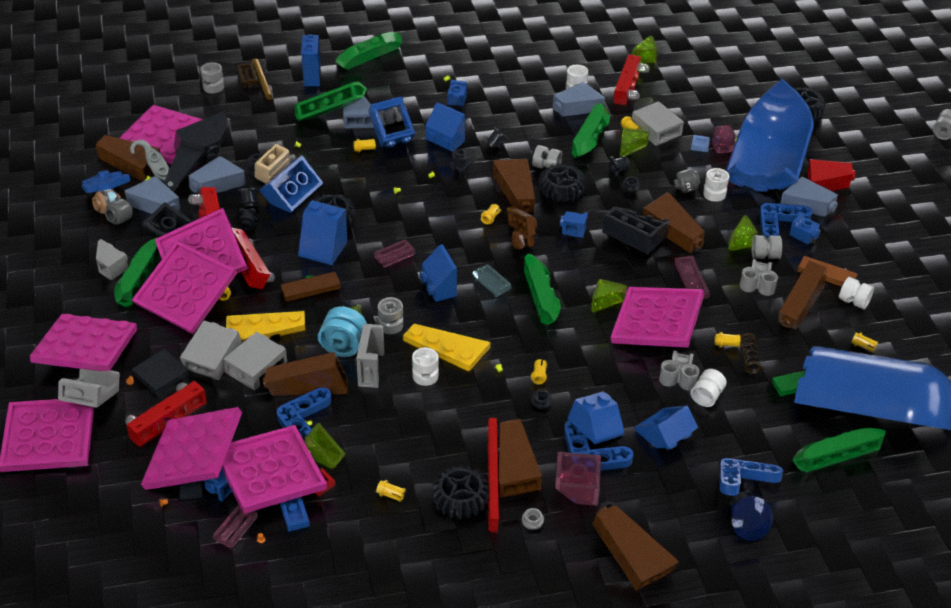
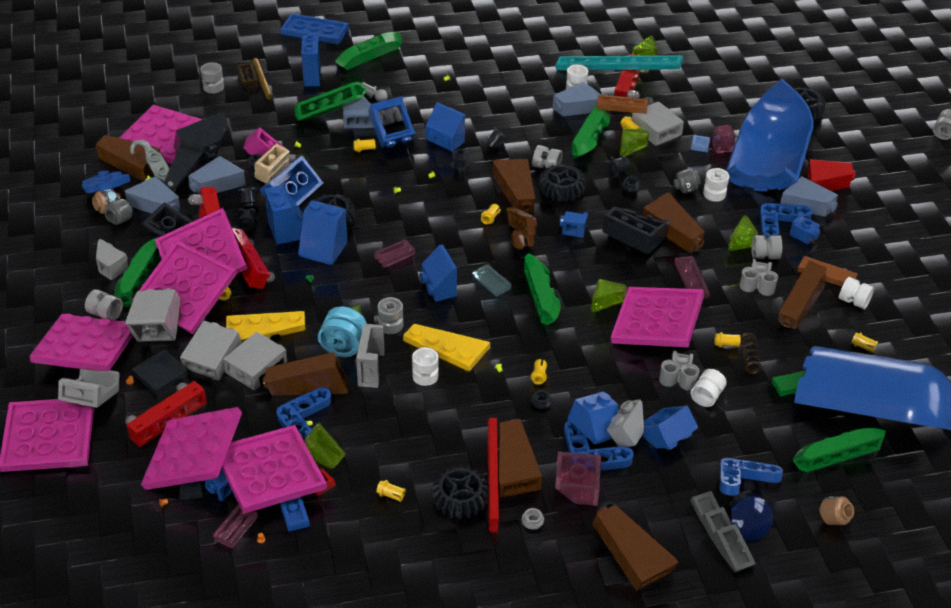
(103, 305): none -> light grey wheel
(154, 315): none -> light grey slope
(259, 142): none -> dark pink slope
(283, 215): none -> blue slope
(310, 286): reddish brown tile -> none
(328, 30): none -> blue tile
(380, 95): none -> light grey axle
(457, 93): blue brick -> none
(621, 62): none -> teal tile
(622, 104): none -> dark orange tile
(627, 424): none -> light grey slope
(722, 532): none -> dark grey slope
(836, 510): none -> medium nougat head

